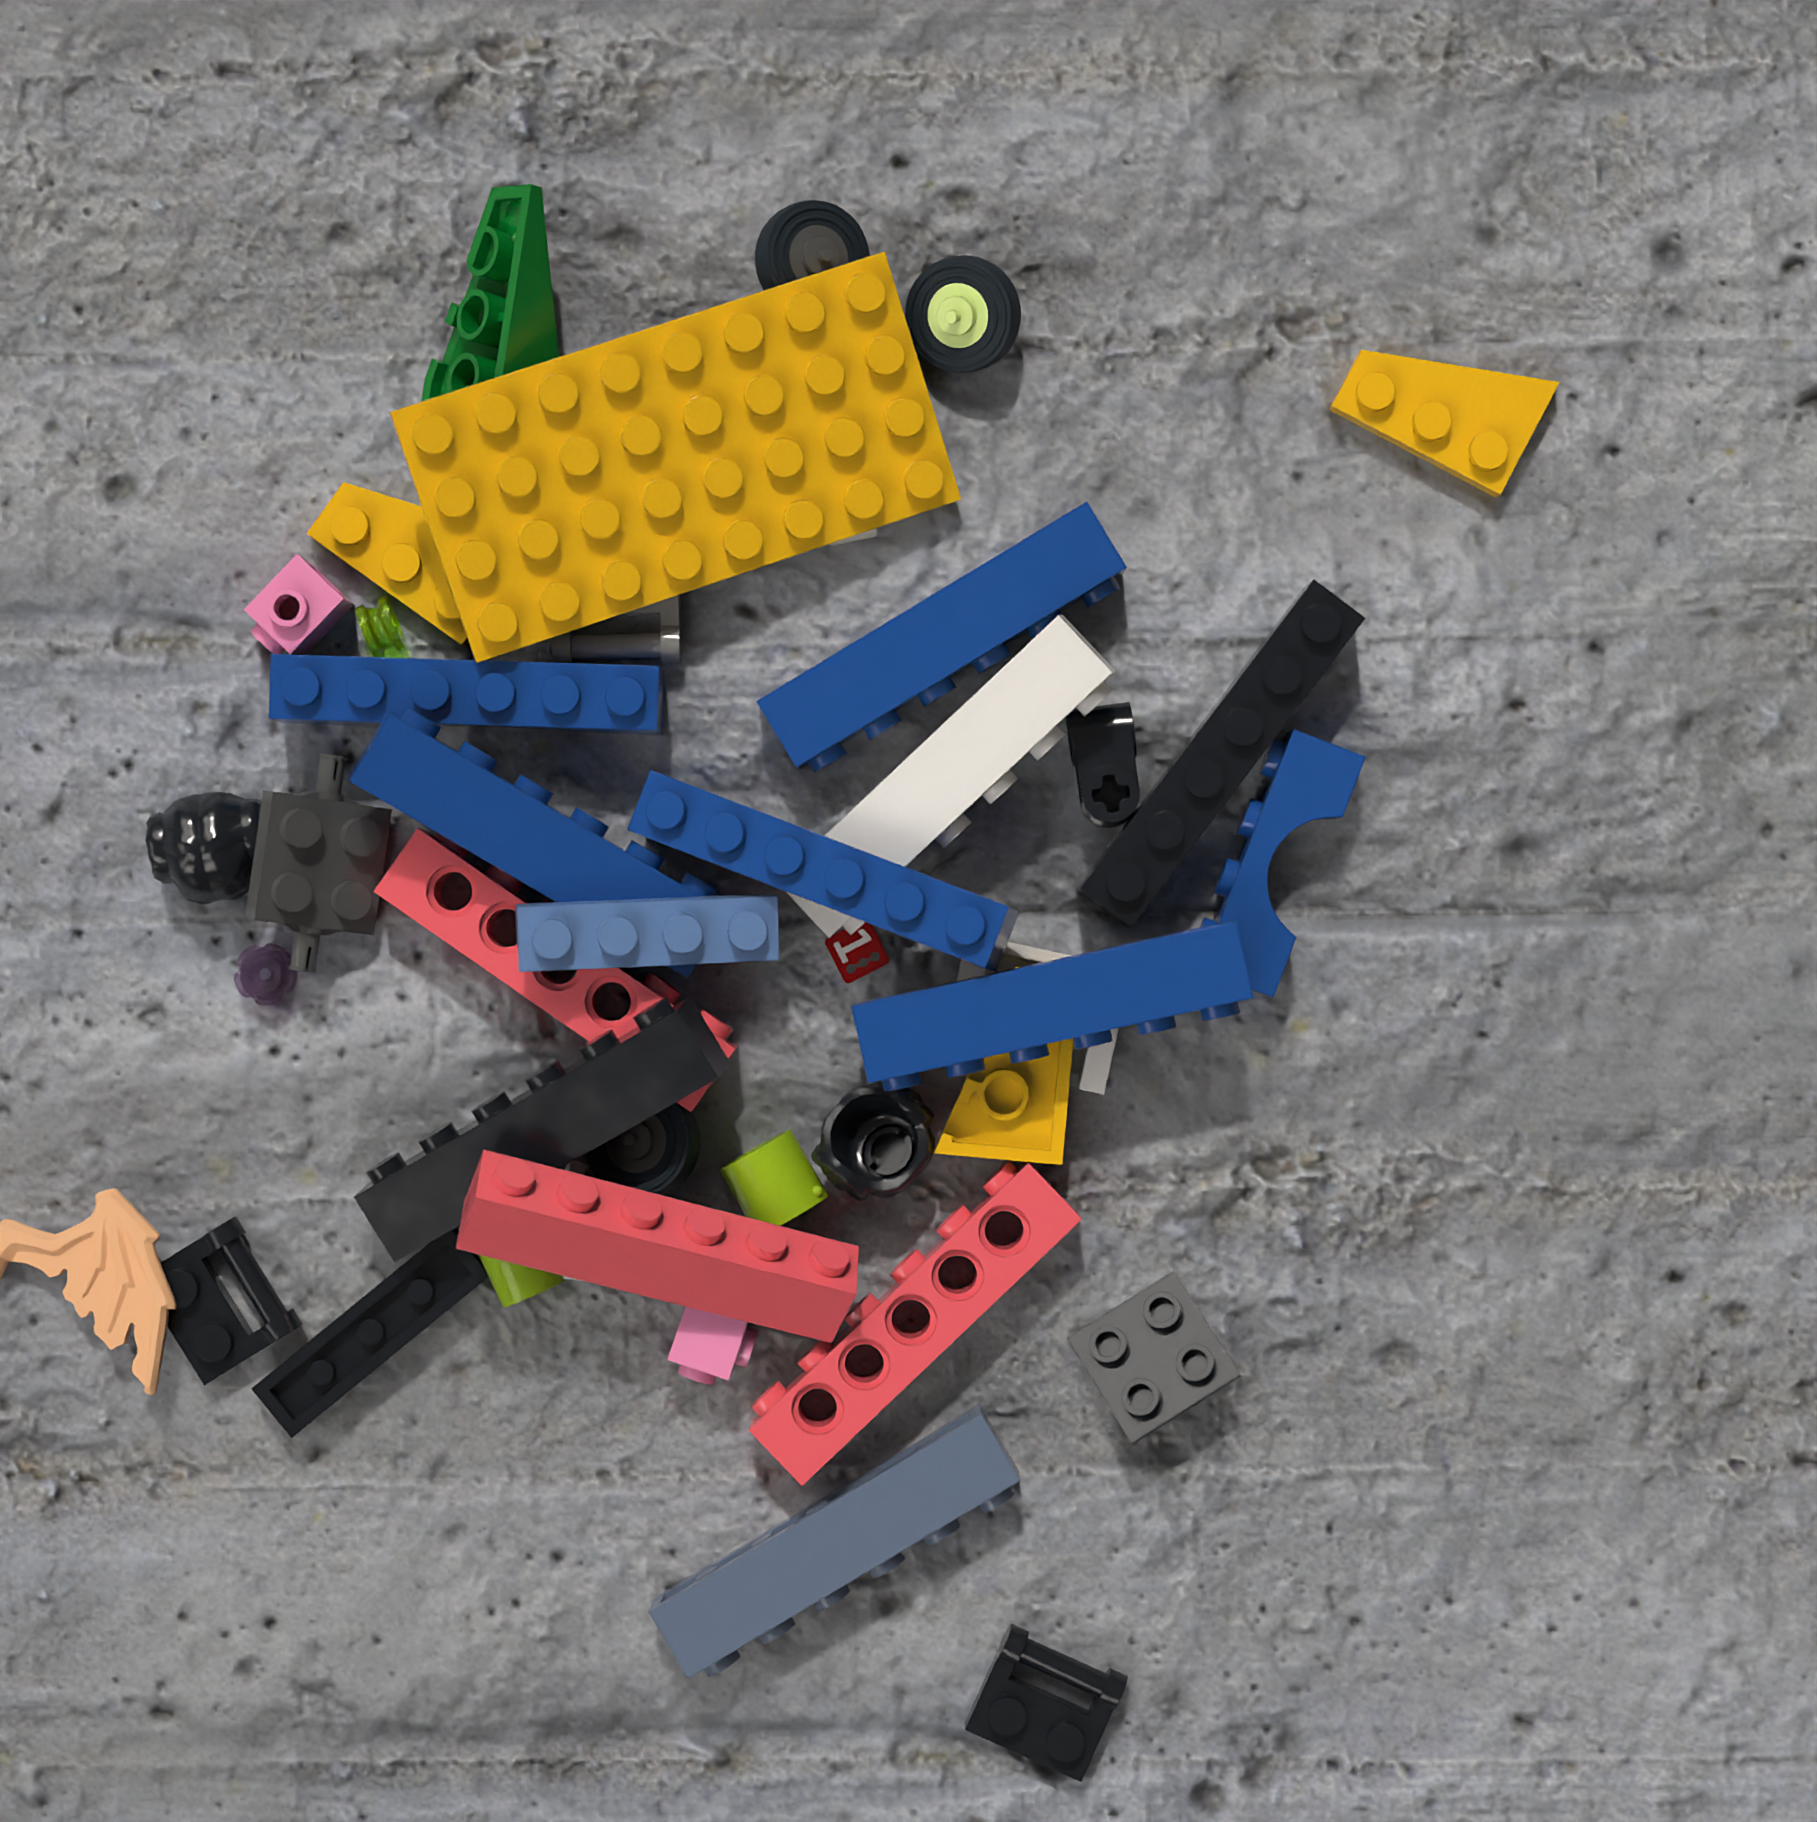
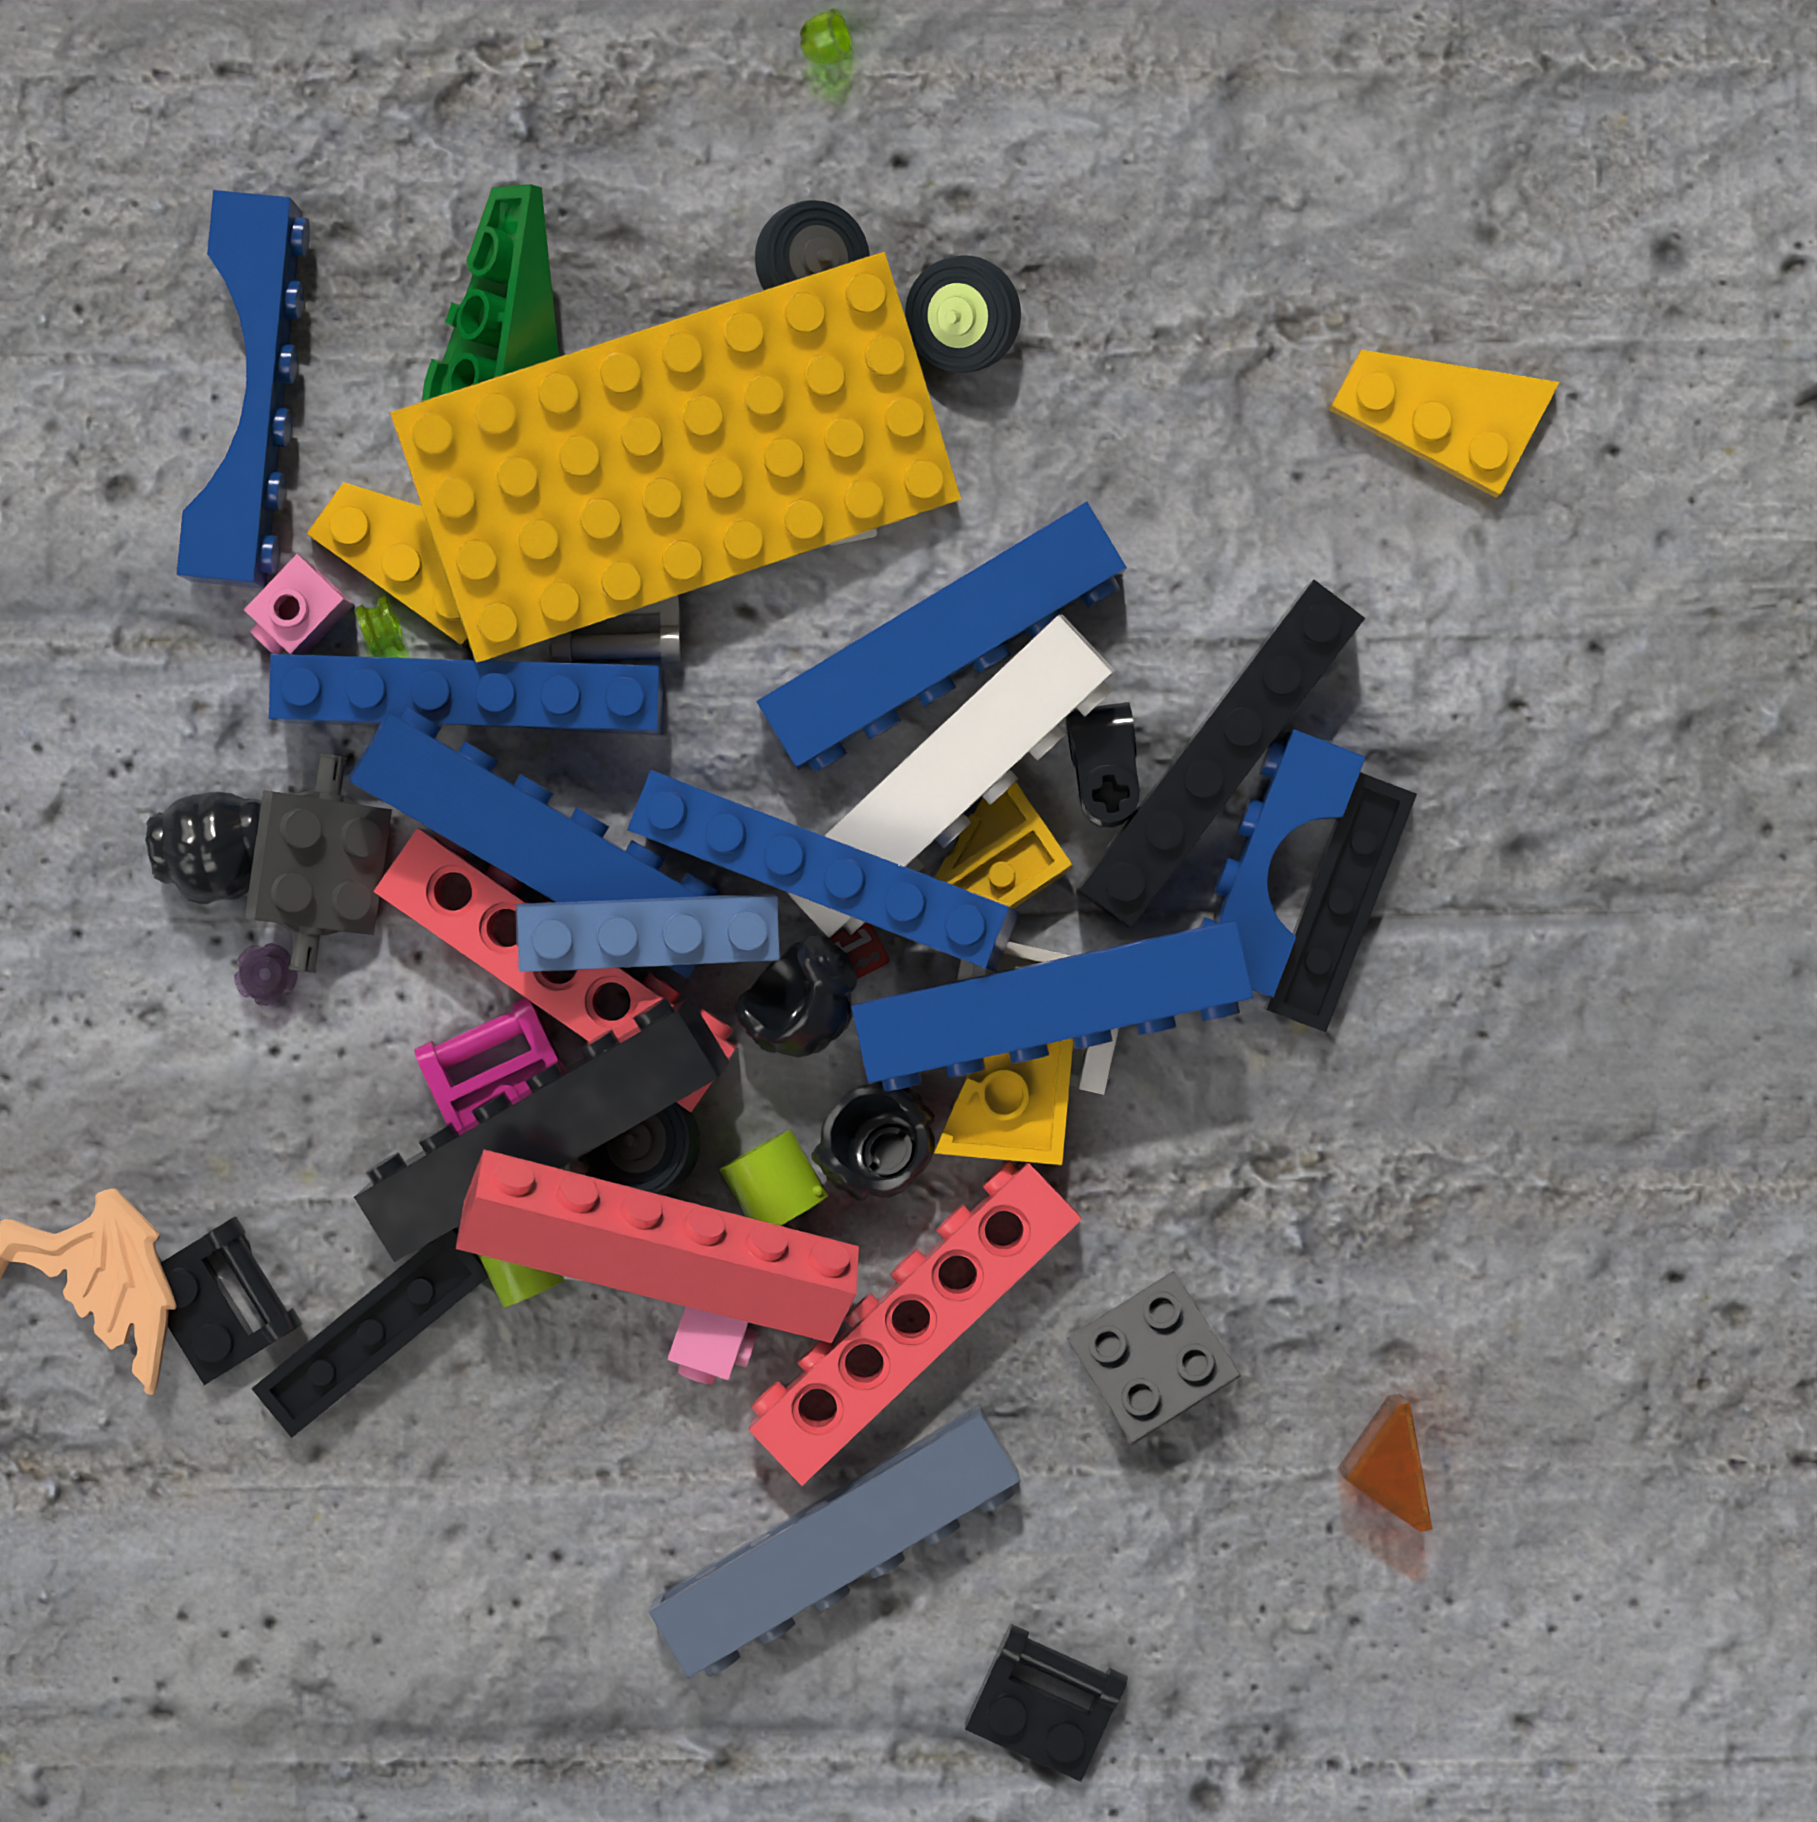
(230, 521): none -> blue arch
(459, 1100): none -> dark pink plate
(800, 999): none -> black hair
(826, 38): none -> clear neon green hinge
(1005, 852): none -> yellow wing
(1341, 901): none -> black plate
(1388, 1463): none -> clear orange slope

